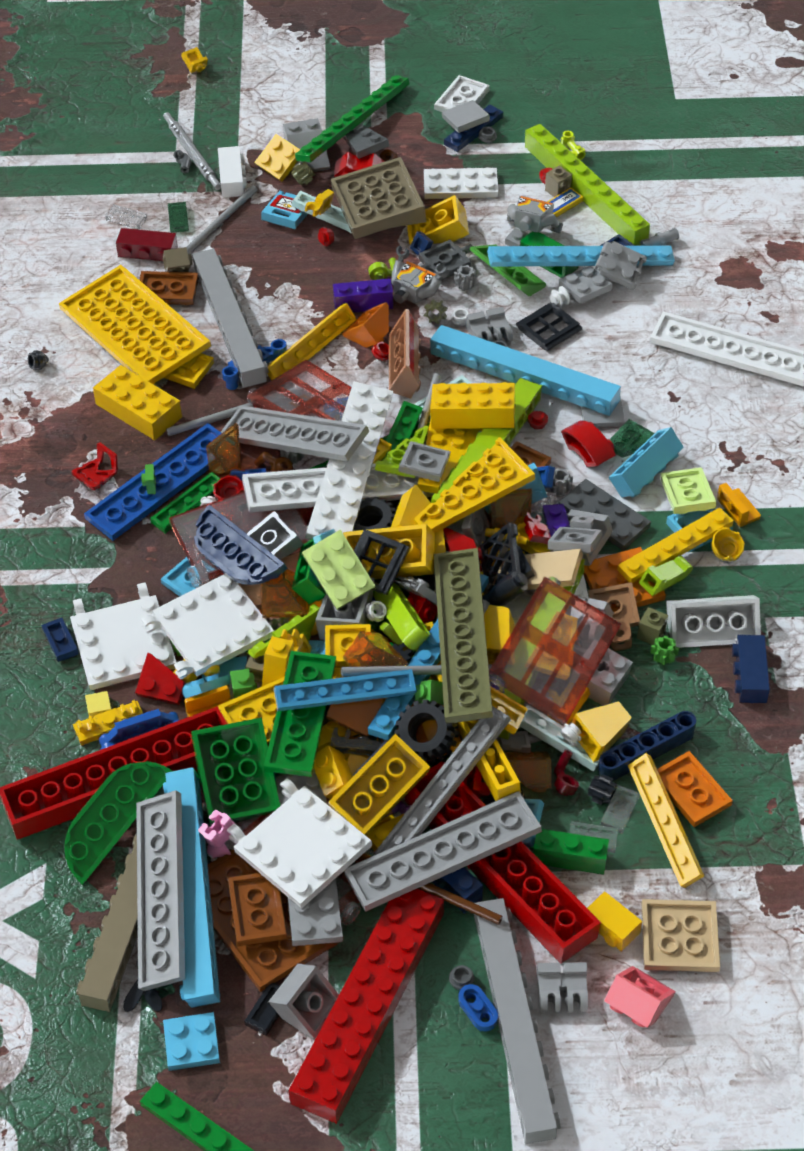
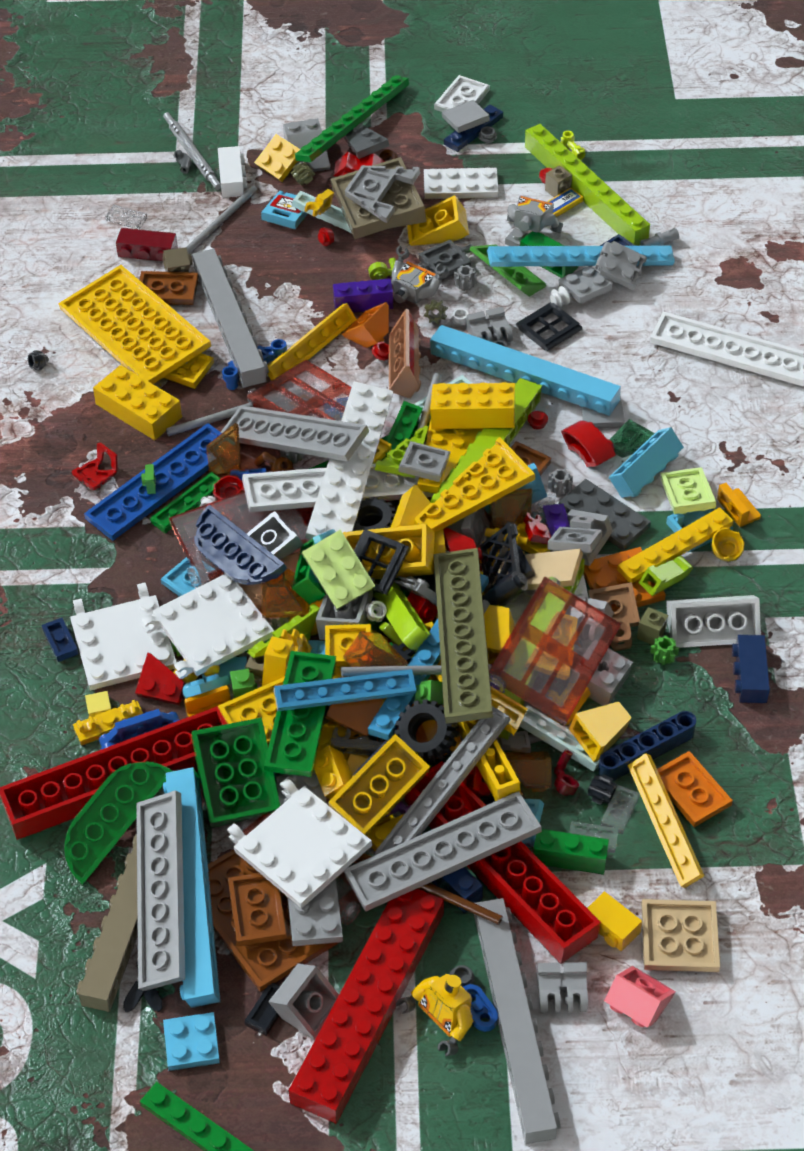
(178, 217): clear green tile -> none
(194, 60): yellow bracket -> none
(217, 834): bright pink animal -> none
(372, 184): none -> light grey wing
(420, 243): dark blue plate -> none
(446, 1005): none -> yellow torso
(547, 475): blue tile -> none
(571, 733): white plate -> none

